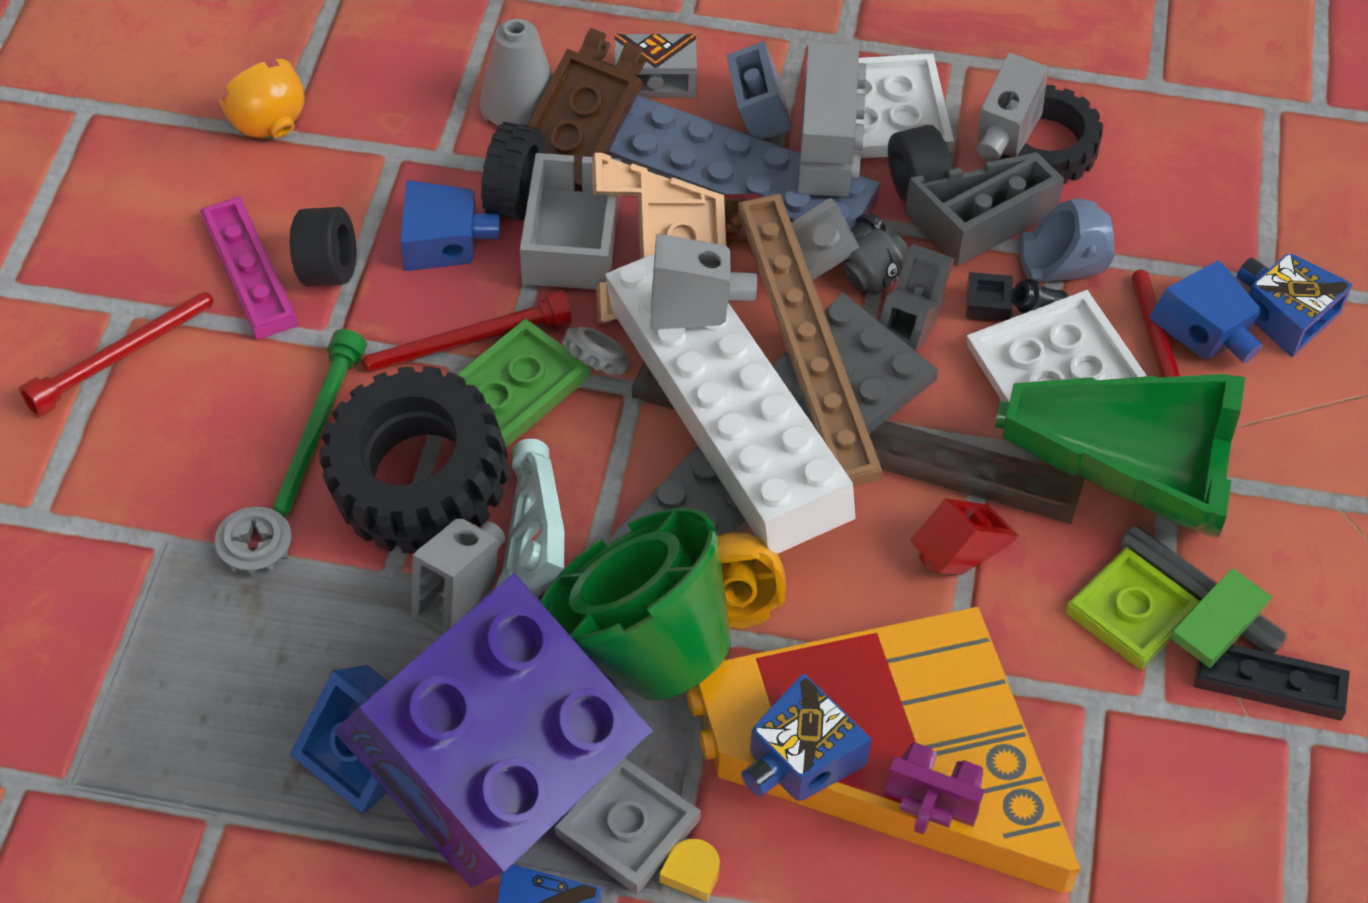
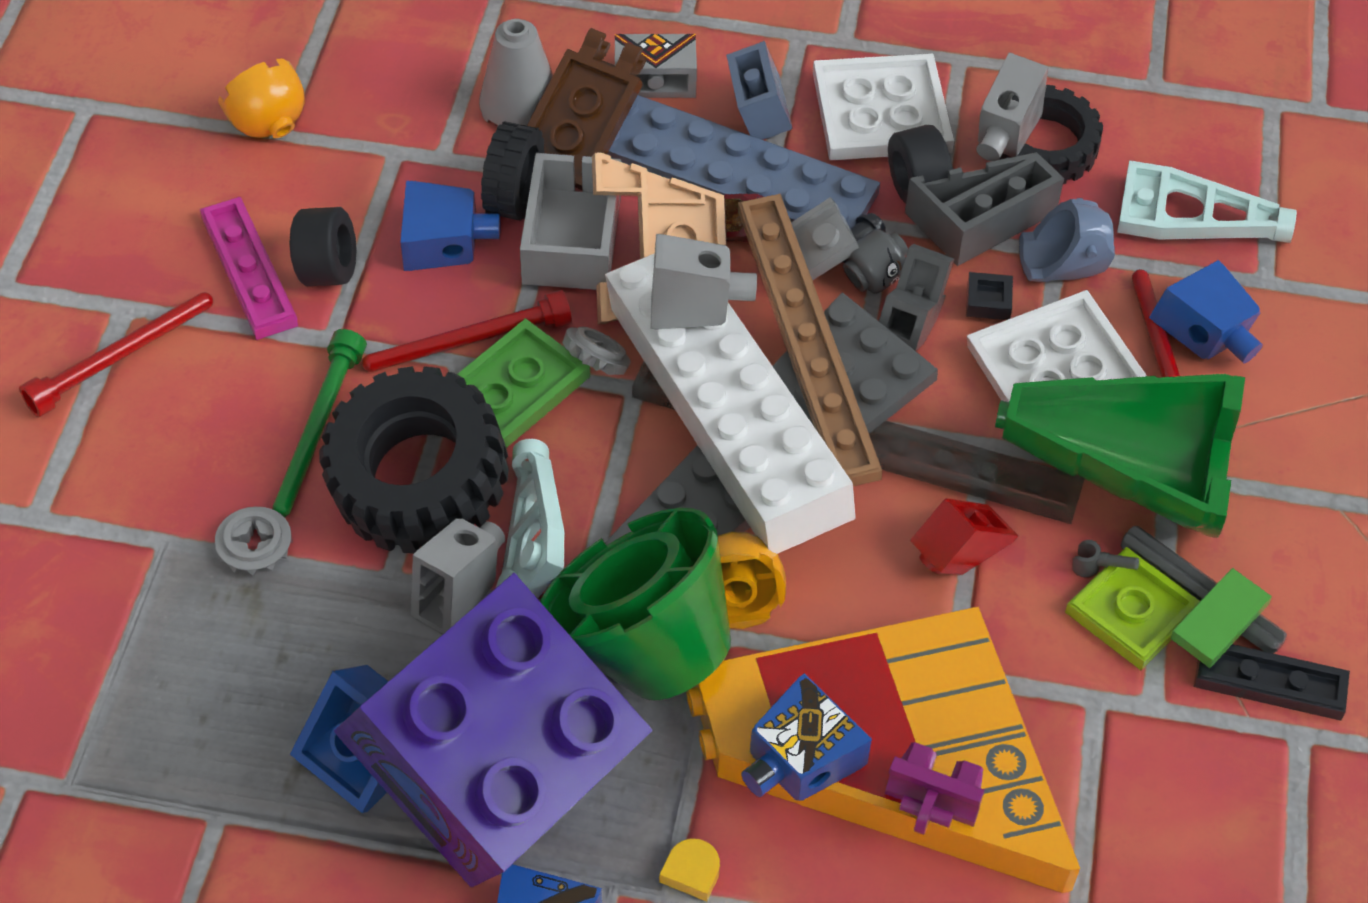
(628, 824): light grey plate -> none
(830, 120): light grey piece -> none
(1030, 295): black pin -> none
(1091, 558): none -> dark grey hand
(1146, 198): none -> light aqua plate
(1294, 299): torso -> none

